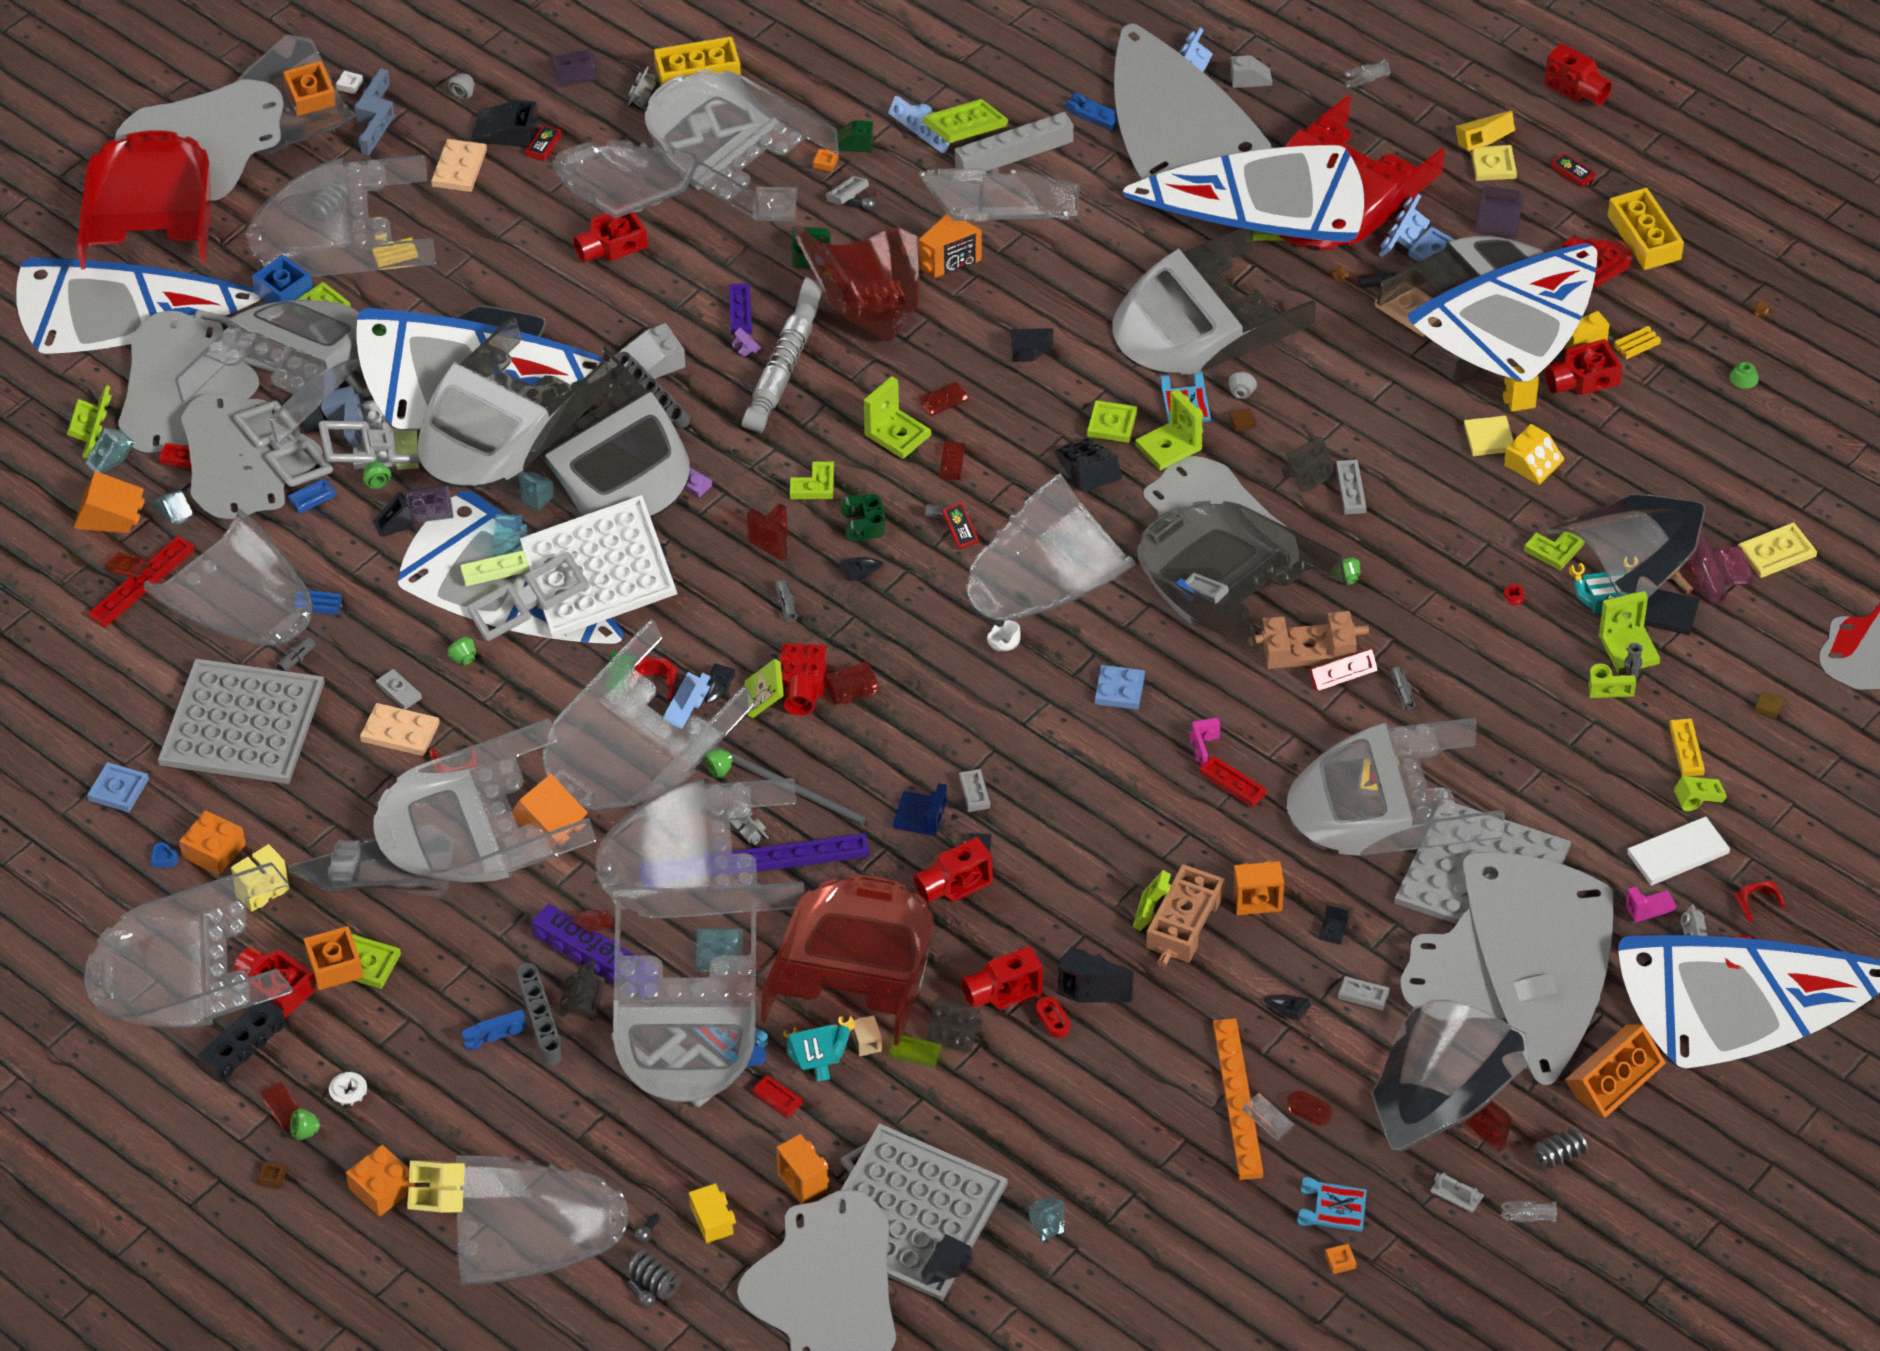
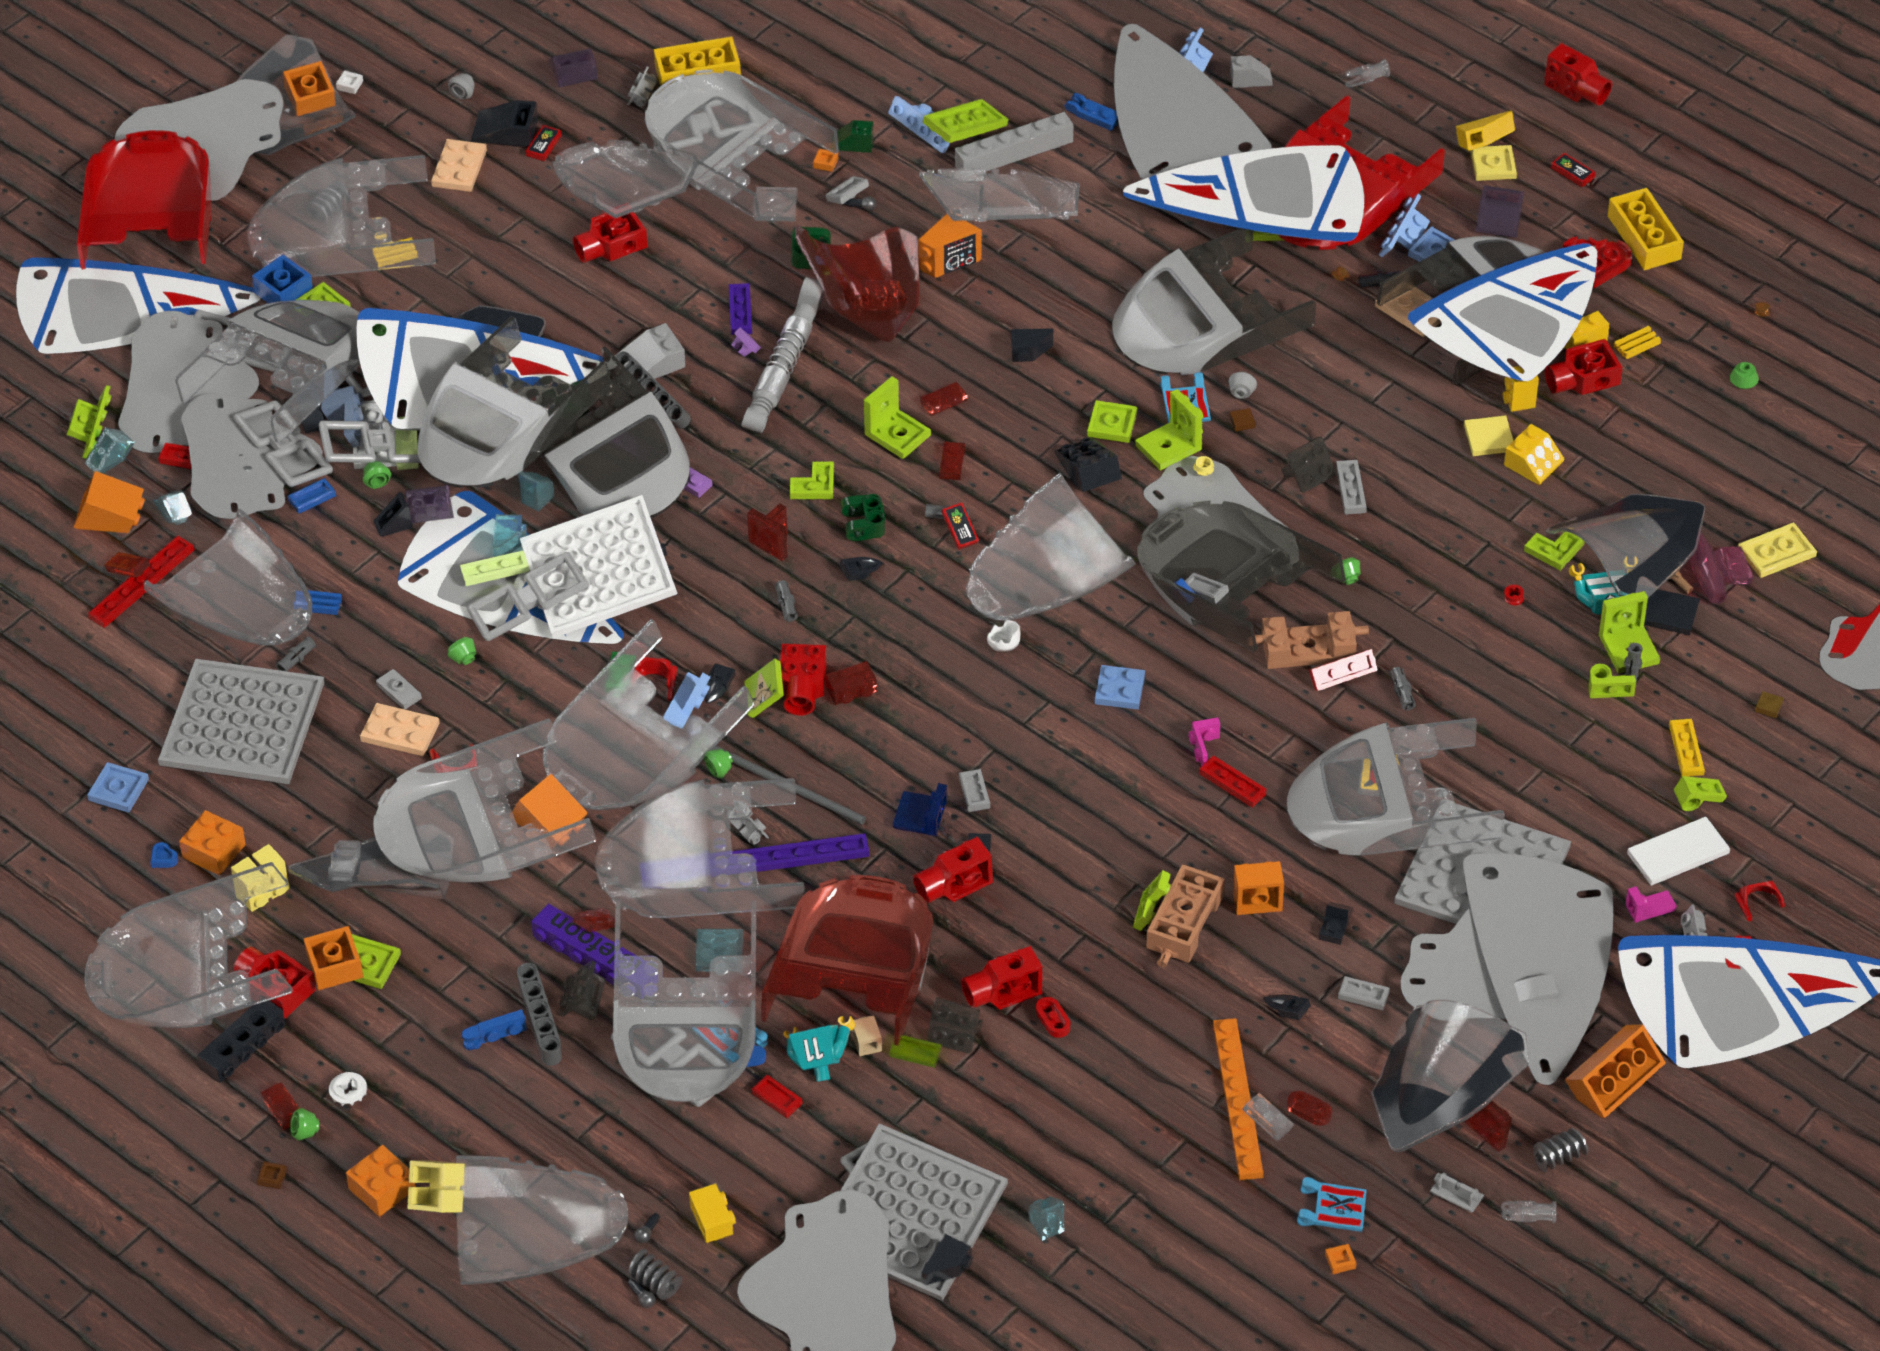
(374, 111): sand blue bracket -> none
(802, 1169): orange brick -> none
(1093, 979): black slope -> none
(1204, 466): none -> light yellow plate

